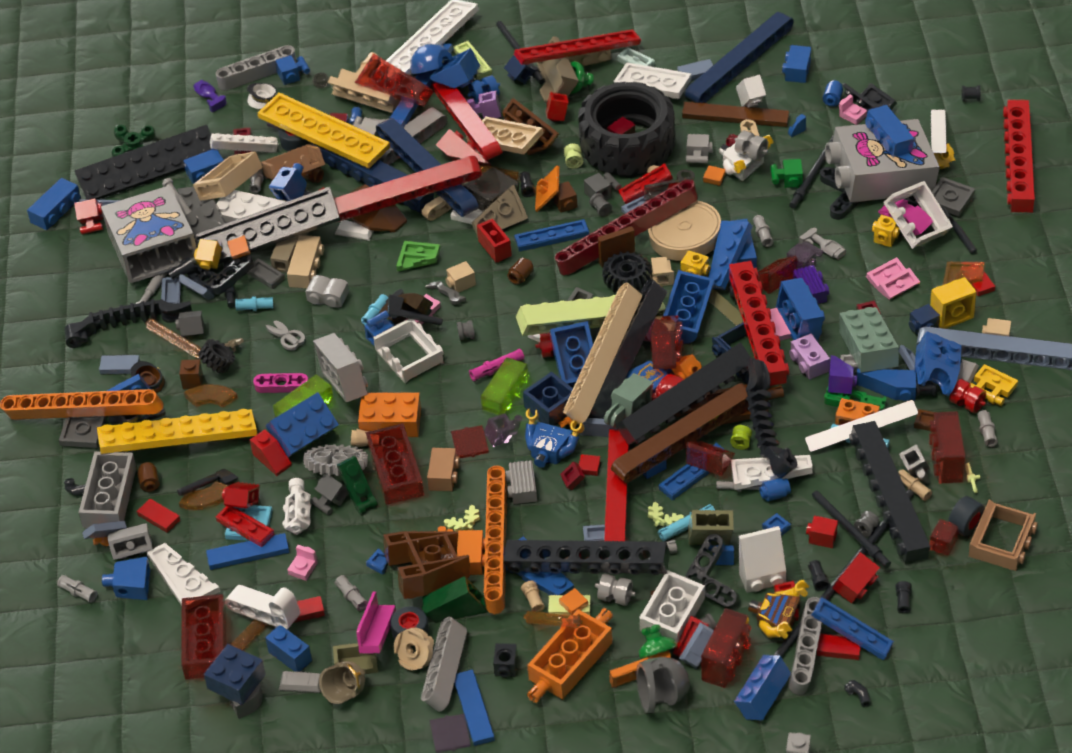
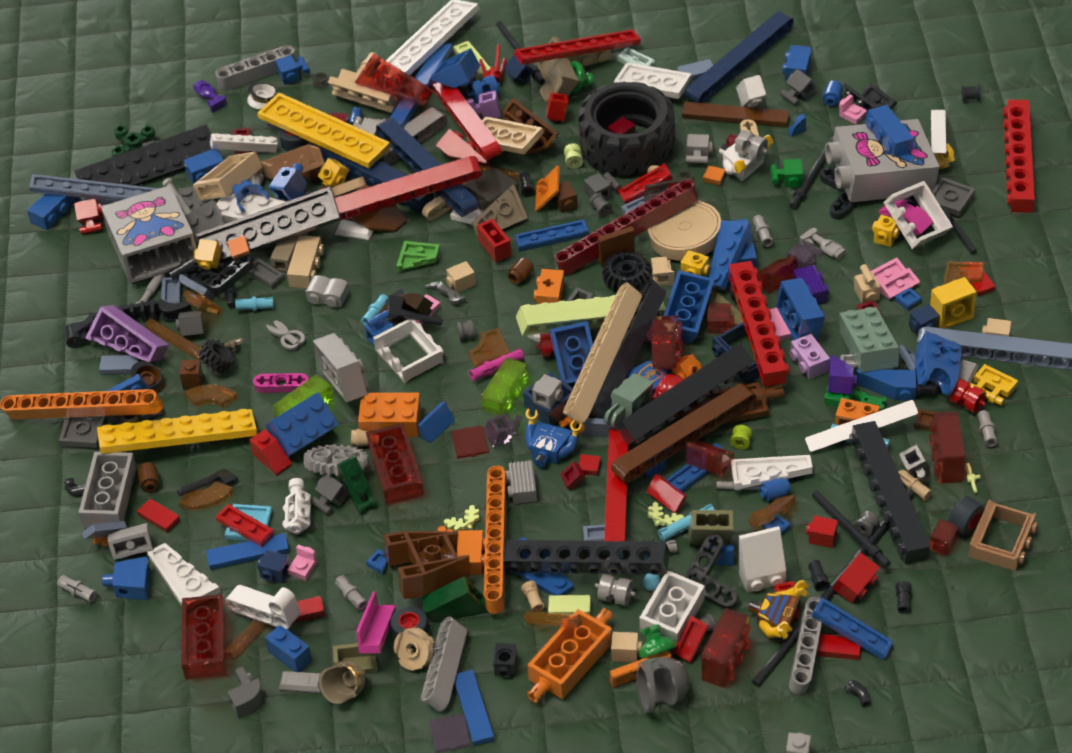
(84, 188): none -> sand blue tile
(124, 334): none -> medium lavender wedge
(201, 302): none -> clear orange tile
(234, 674): dark blue brick -> none
(241, 495): red brick -> none
(247, 188): none -> blue helmet
(273, 566): none -> dark blue brick
(333, 173): none -> yellow brick
(348, 186): none -> tan beam
(428, 58): blue cylinder -> none
(435, 423): none -> blue slope
(442, 469): medium nougat brick -> none
(490, 348): none -> clear orange tile
(494, 71): none -> red plant
(547, 391): none -> light grey brick
(550, 286): none -> orange brick
(573, 600): orange tile -> none
(625, 646): none -> tan brick
(651, 581): none -> medium azure piece
(666, 493): none -> tile
(696, 645): sand blue tile -> none
(719, 318): none -> clear red brick
(762, 687): blue brick -> none
(767, 513): none -> clear orange tile
(780, 460): black piece -> none
(800, 85): none -> dark grey brick
(866, 285): none -> tan brick
(908, 299): none -> blue tile

